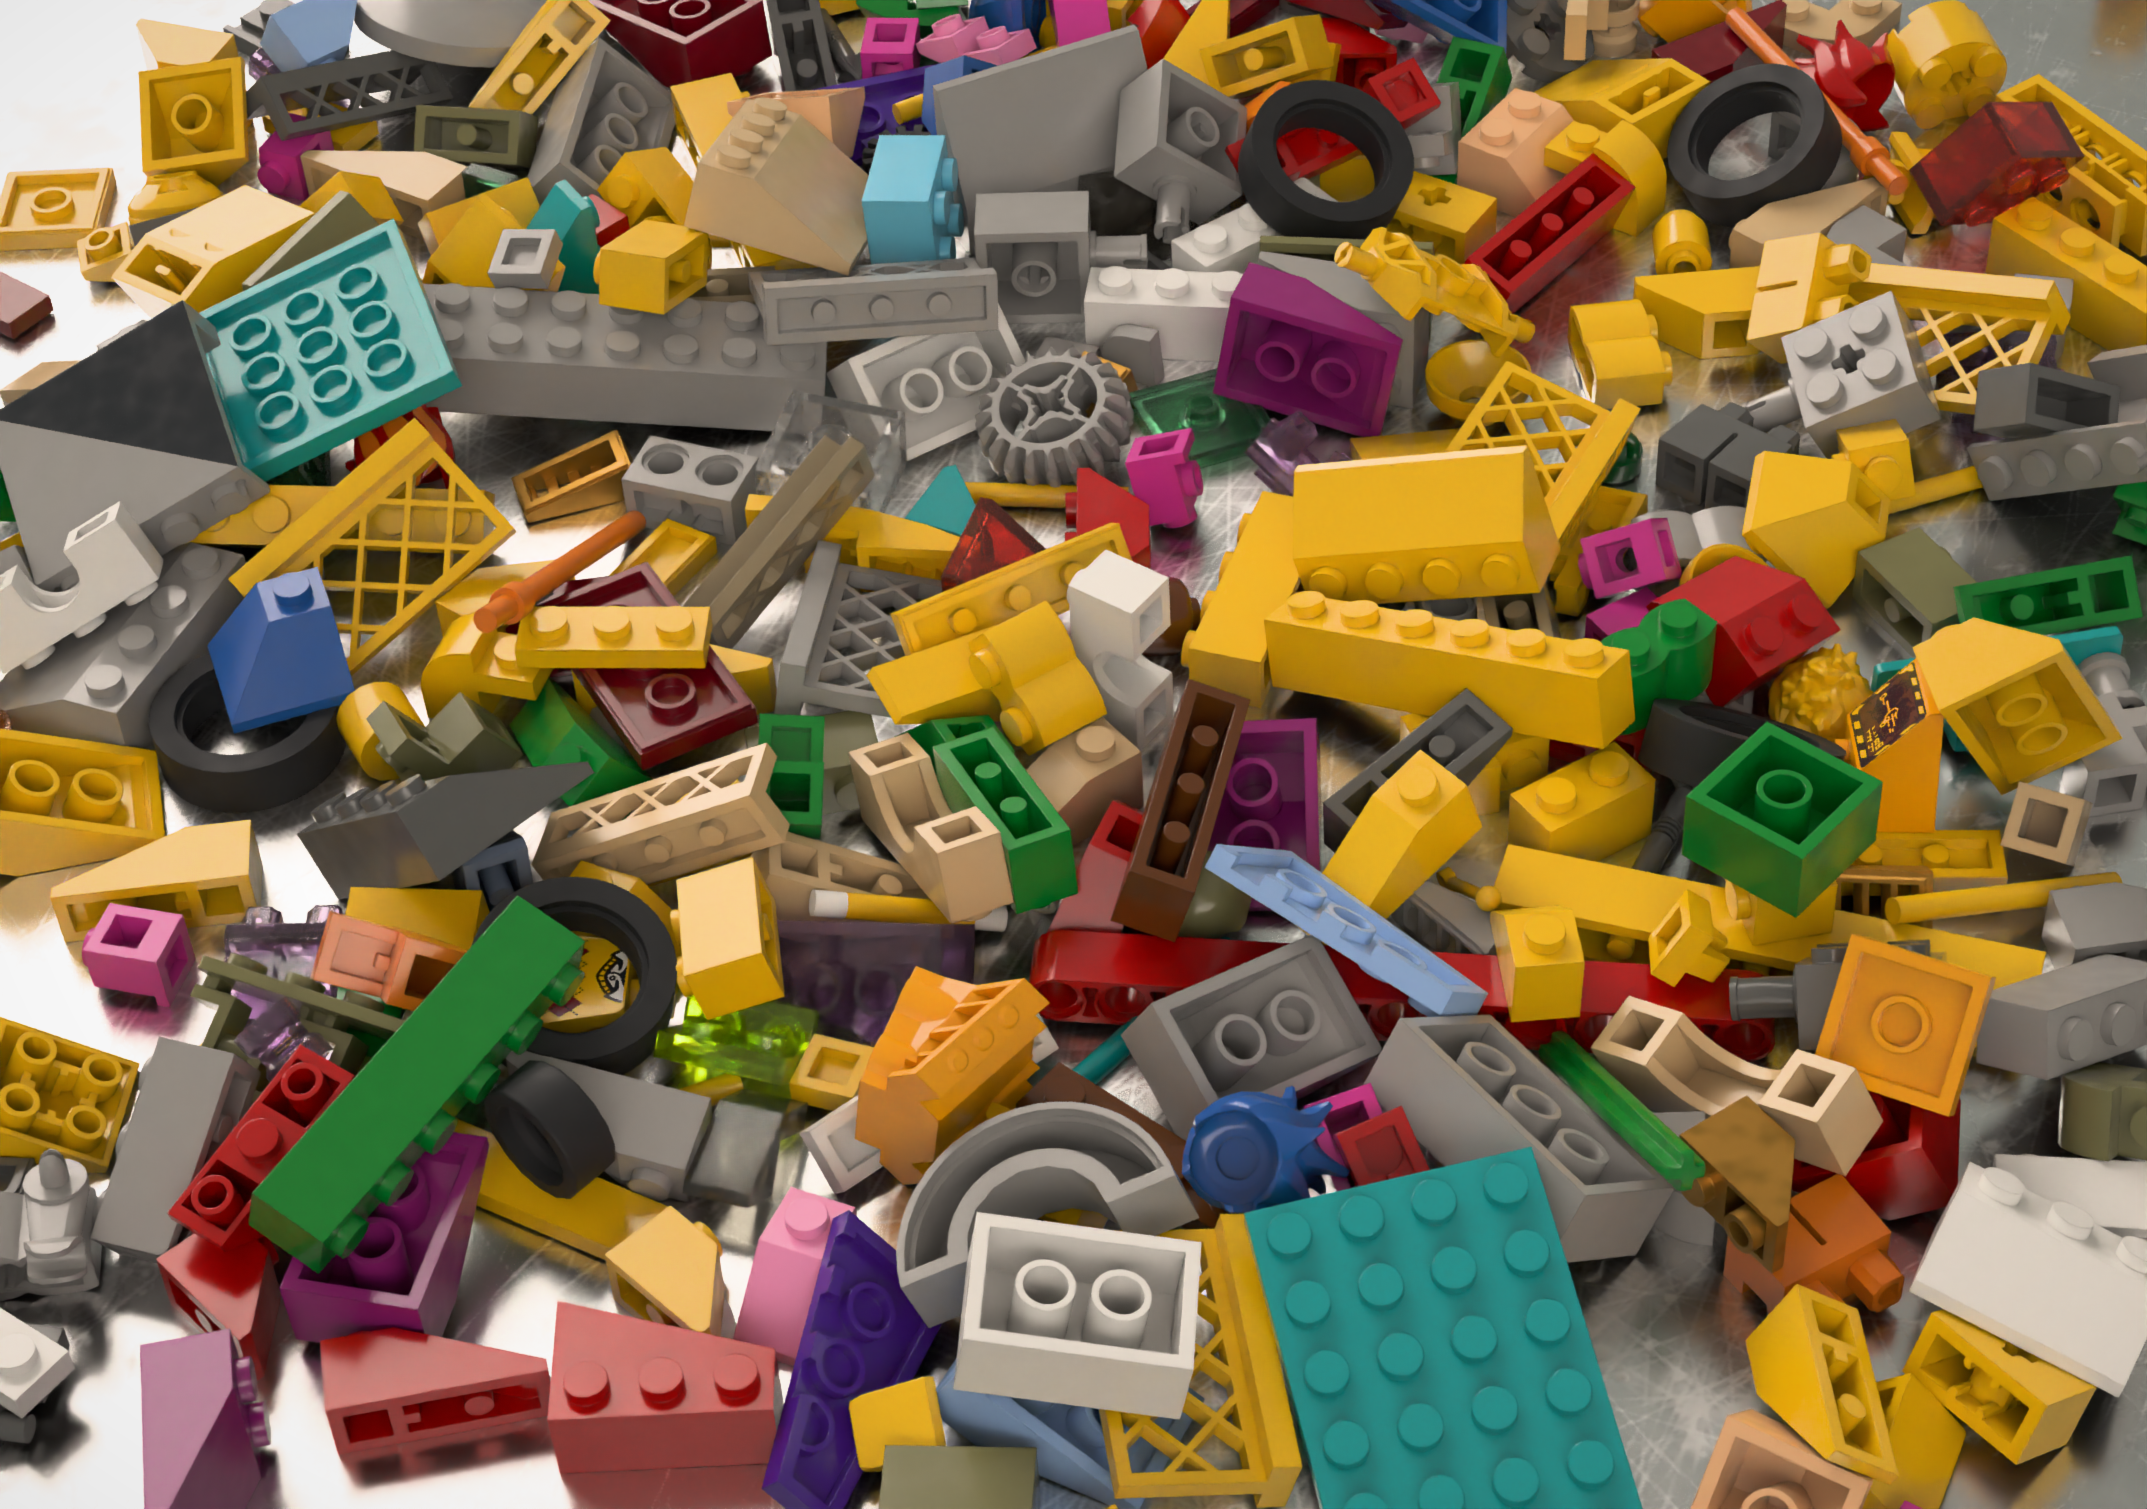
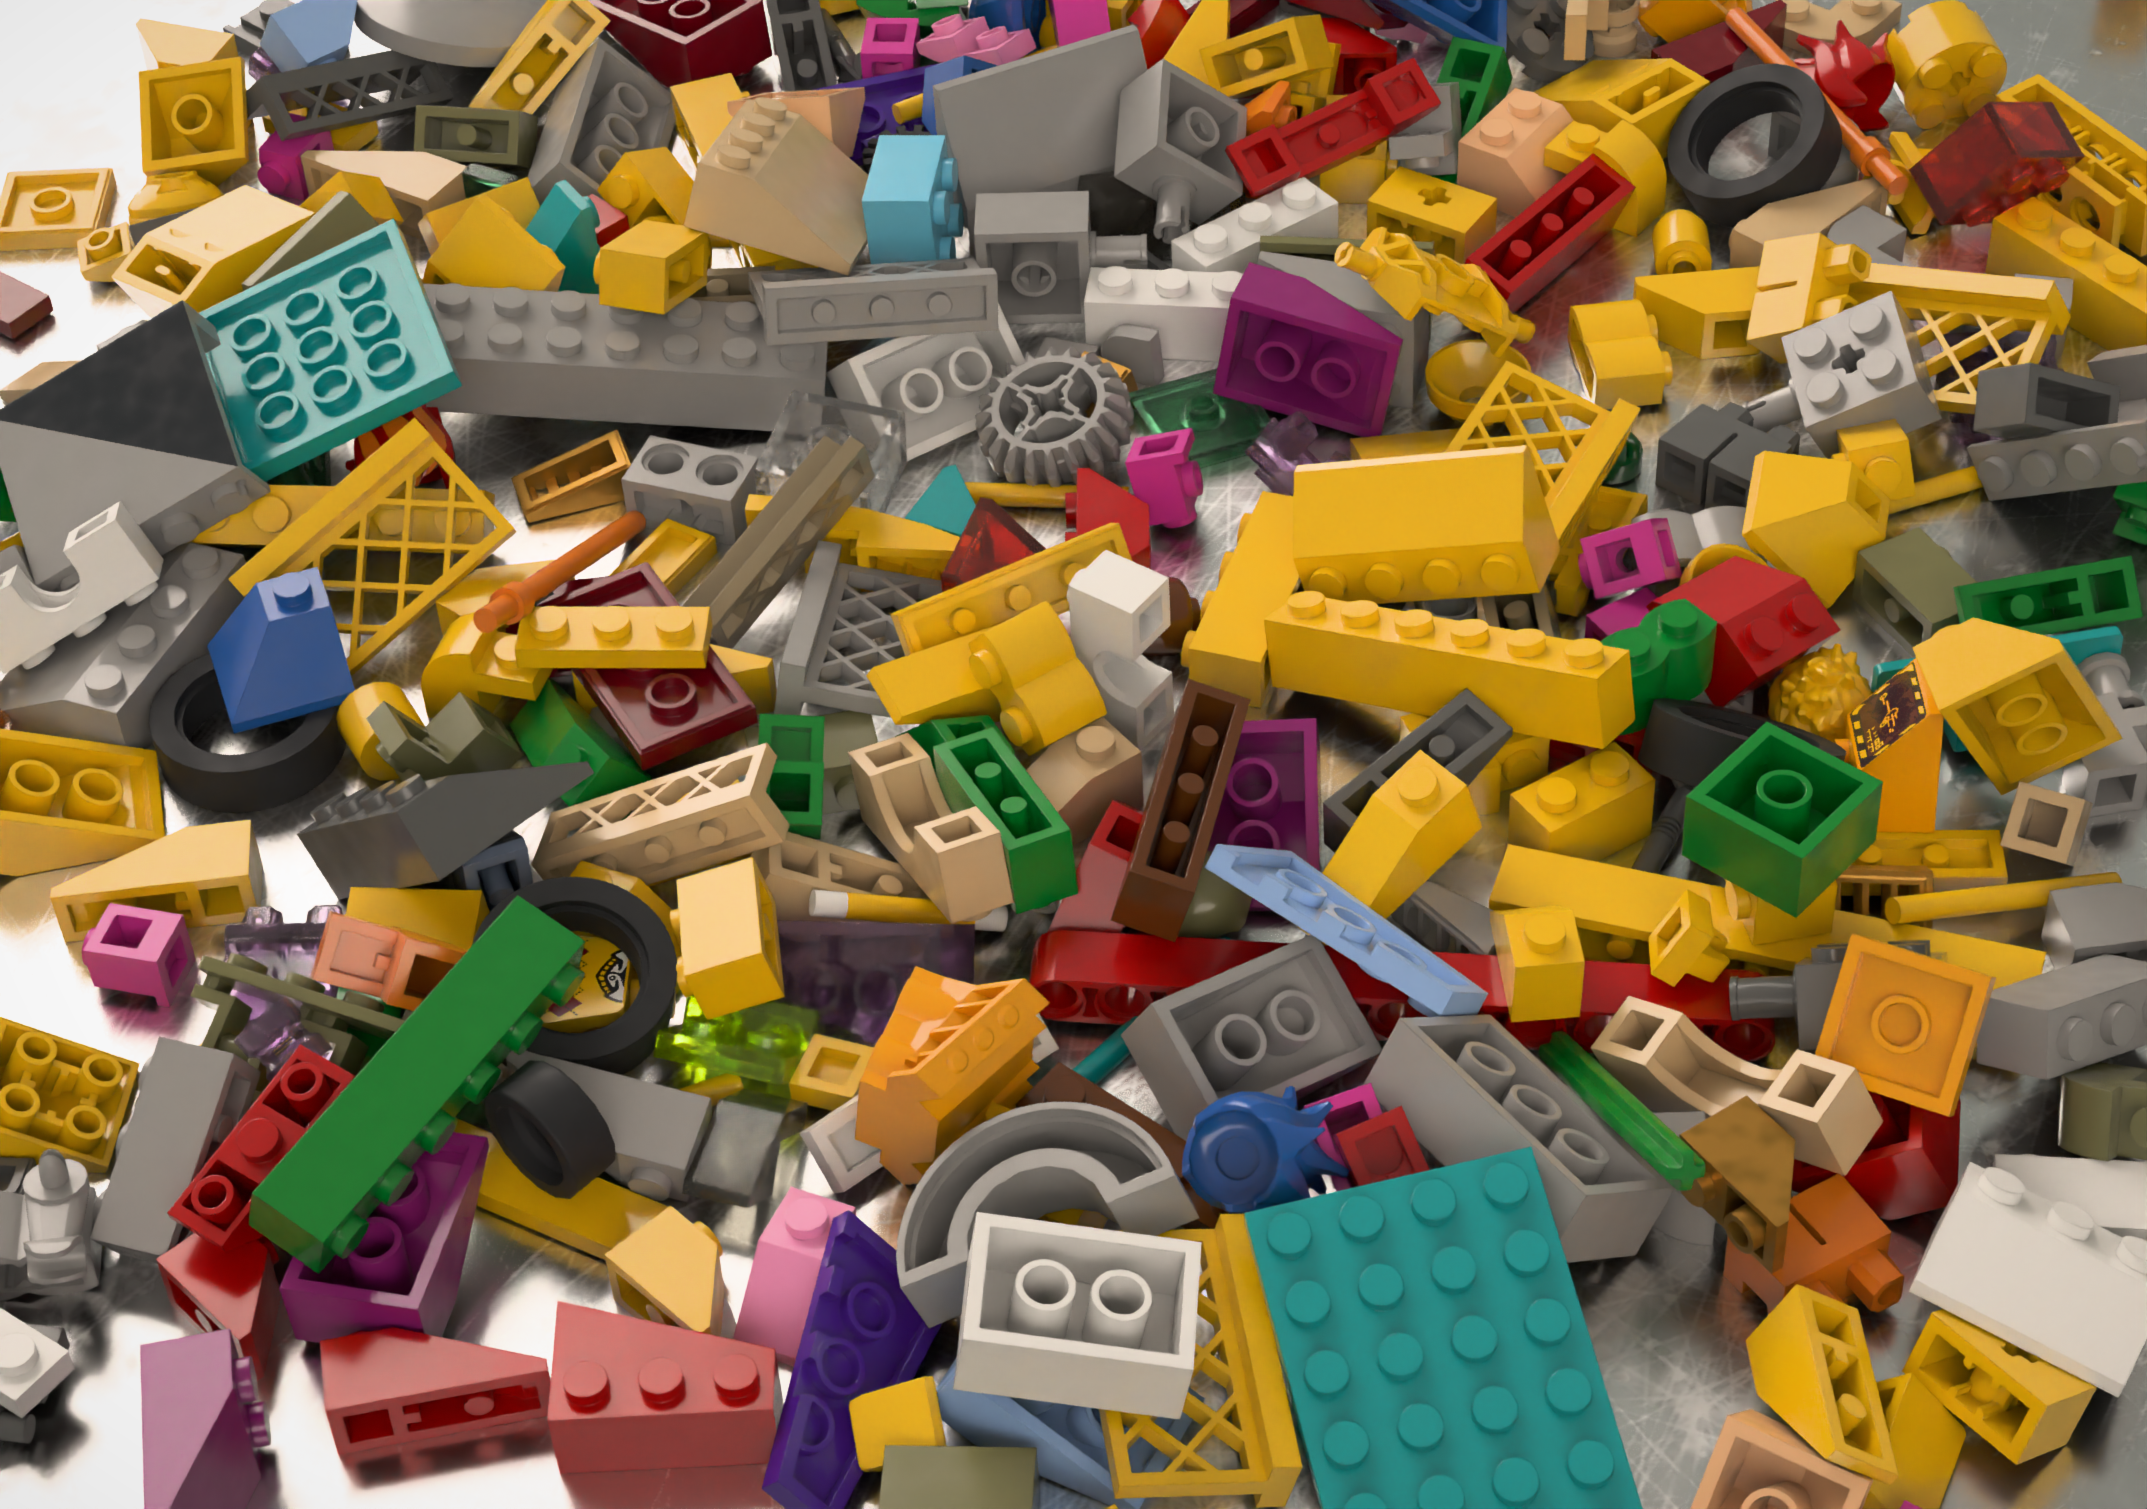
(525, 258): light grey plate -> none
(1345, 113): black tyre -> none
(1486, 898): yellow hinge -> none

